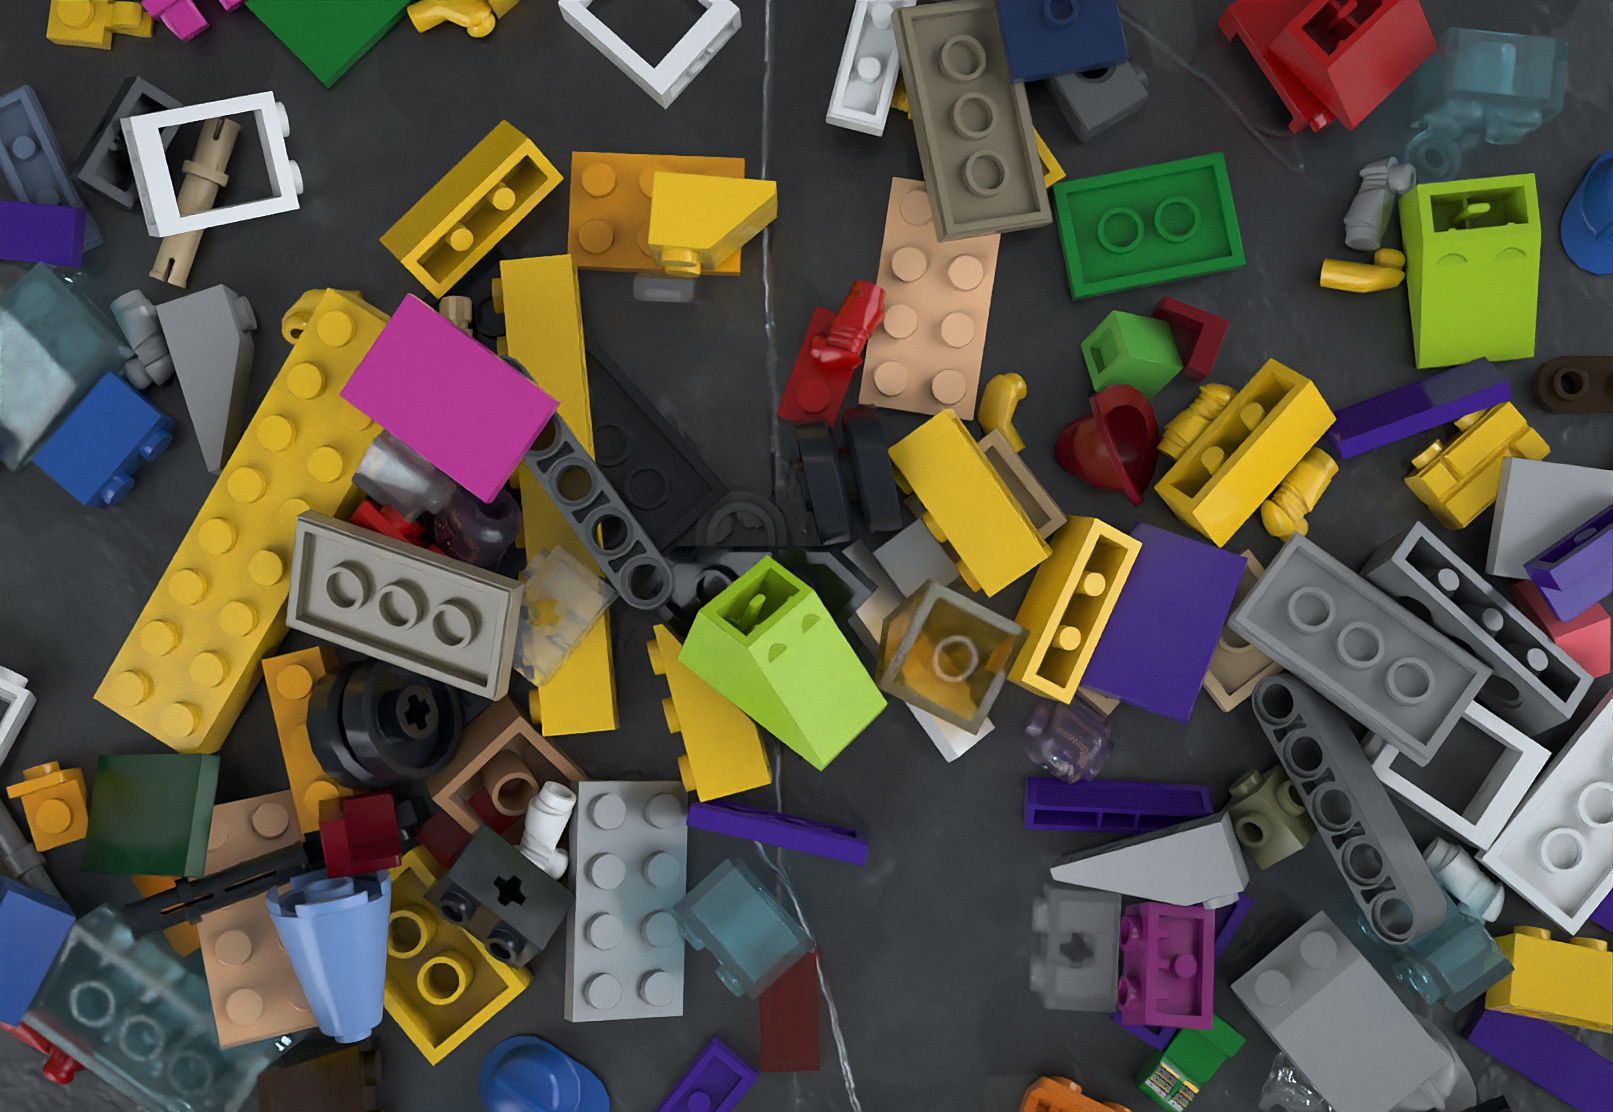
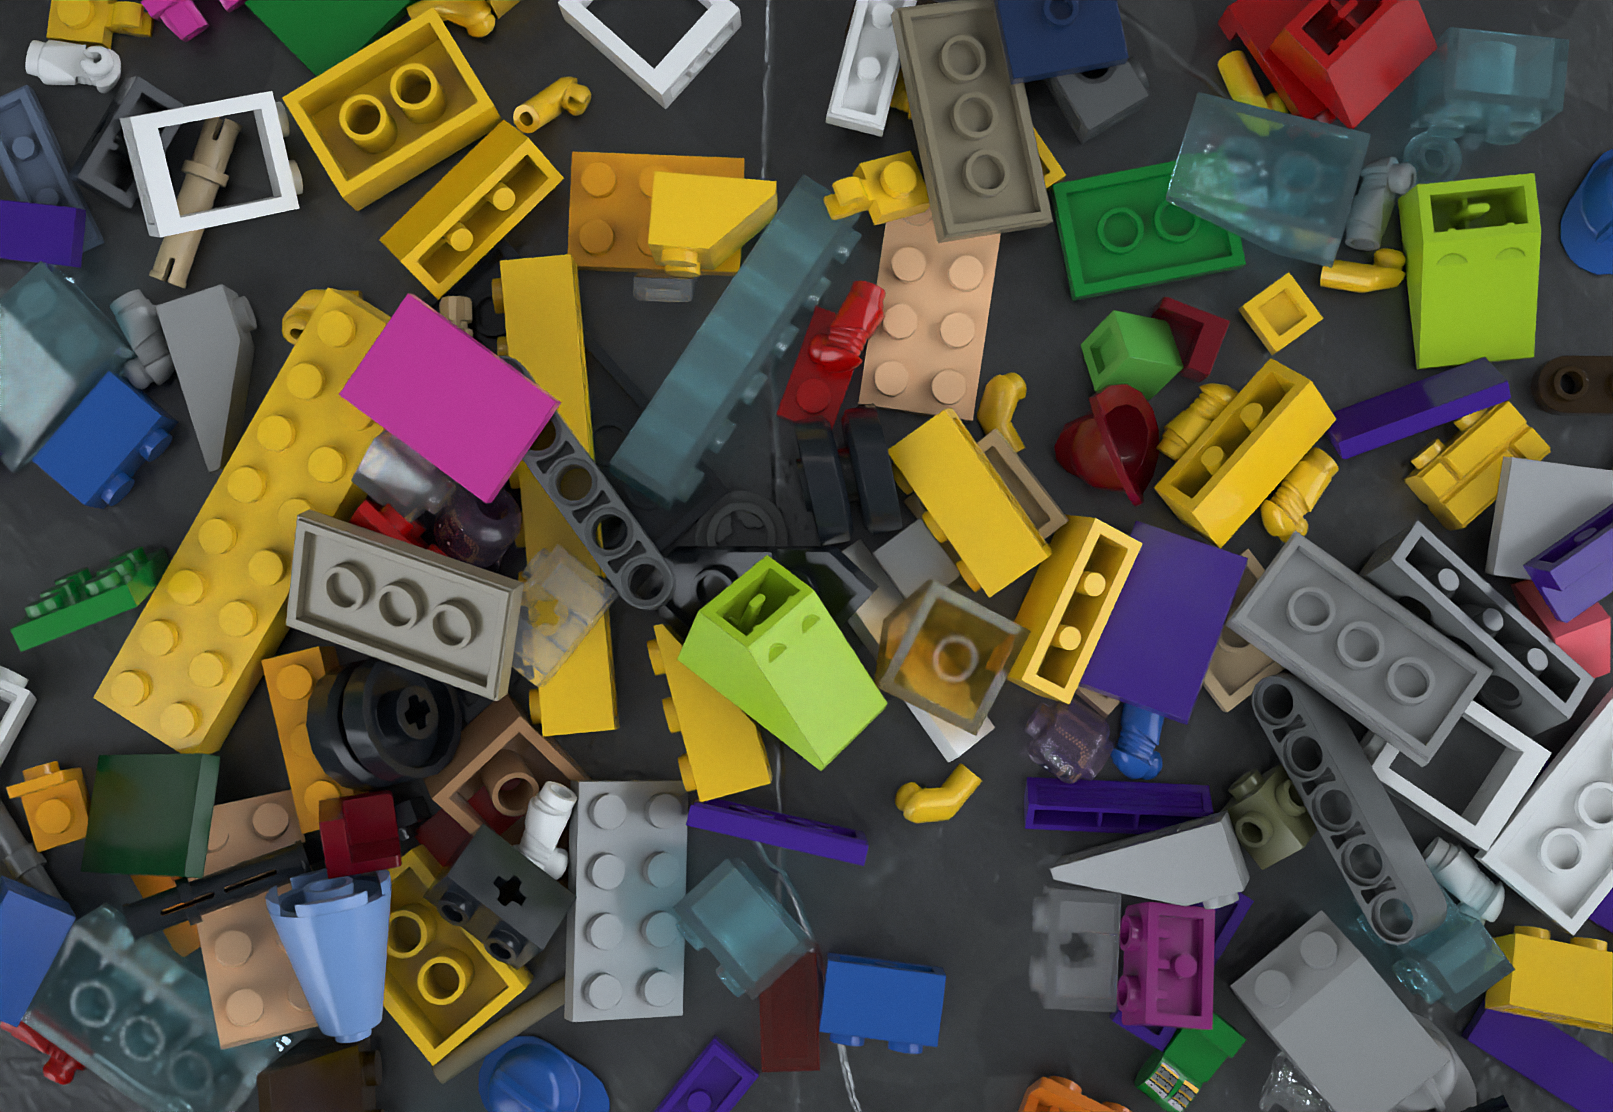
(72, 64): none -> white arm
(87, 598): none -> green plate
(393, 110): none -> yellow brick
(500, 1031): none -> dark tan bar
(550, 103): none -> yellow arm
(733, 347): none -> clear light blue brick
(882, 1002): none -> blue brick
(884, 187): none -> yellow plate
(937, 803): none -> yellow arm
(1136, 743): none -> blue arm
(1243, 84): none -> yellow arm
(1269, 176): none -> clear light blue slope
(1280, 313): none -> yellow plate

